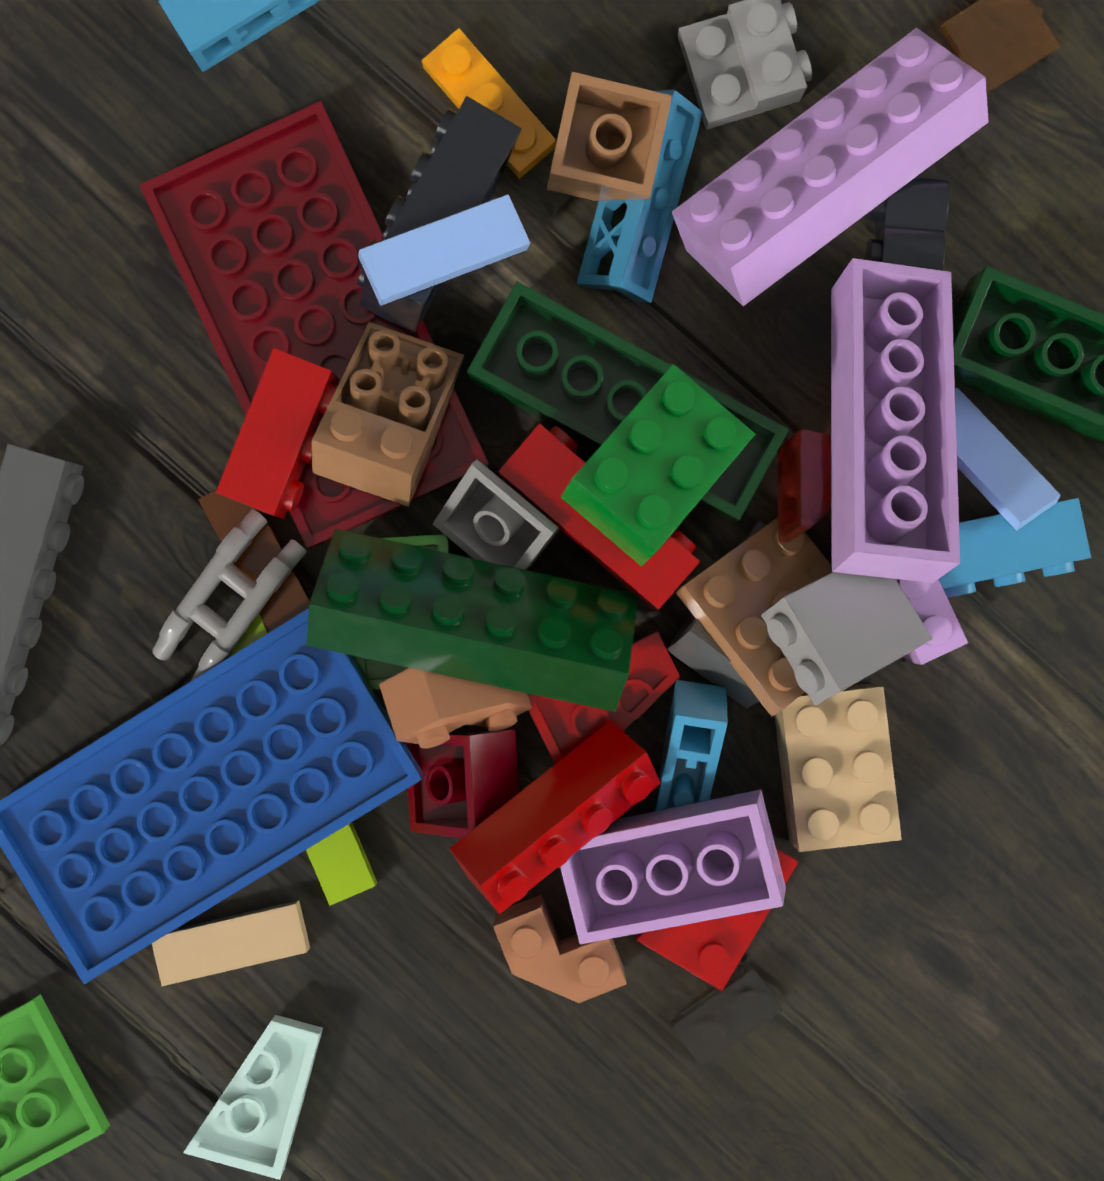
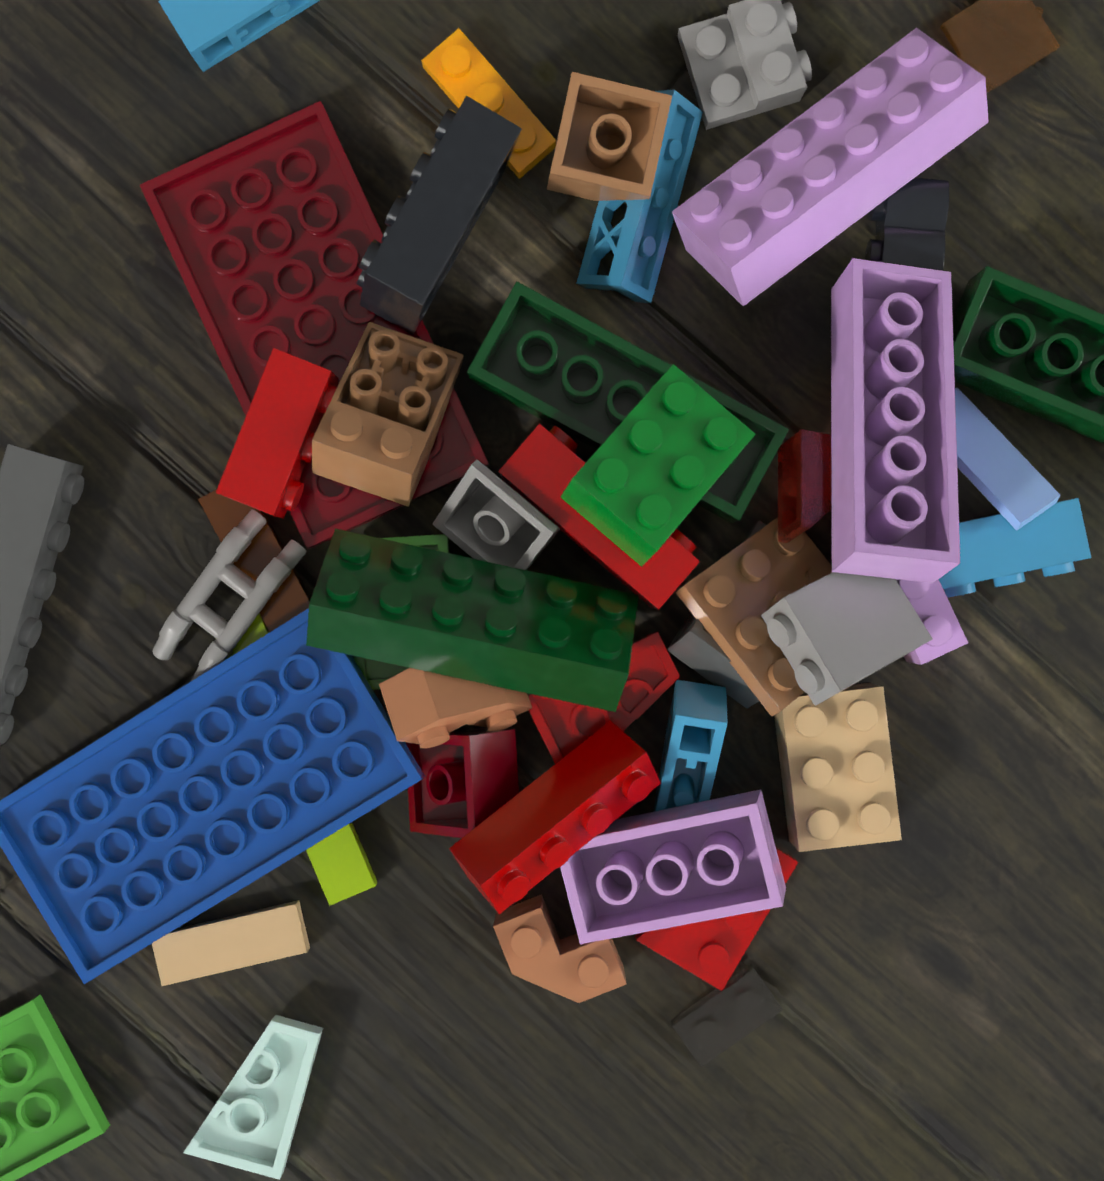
(443, 249): light blue tile -> none

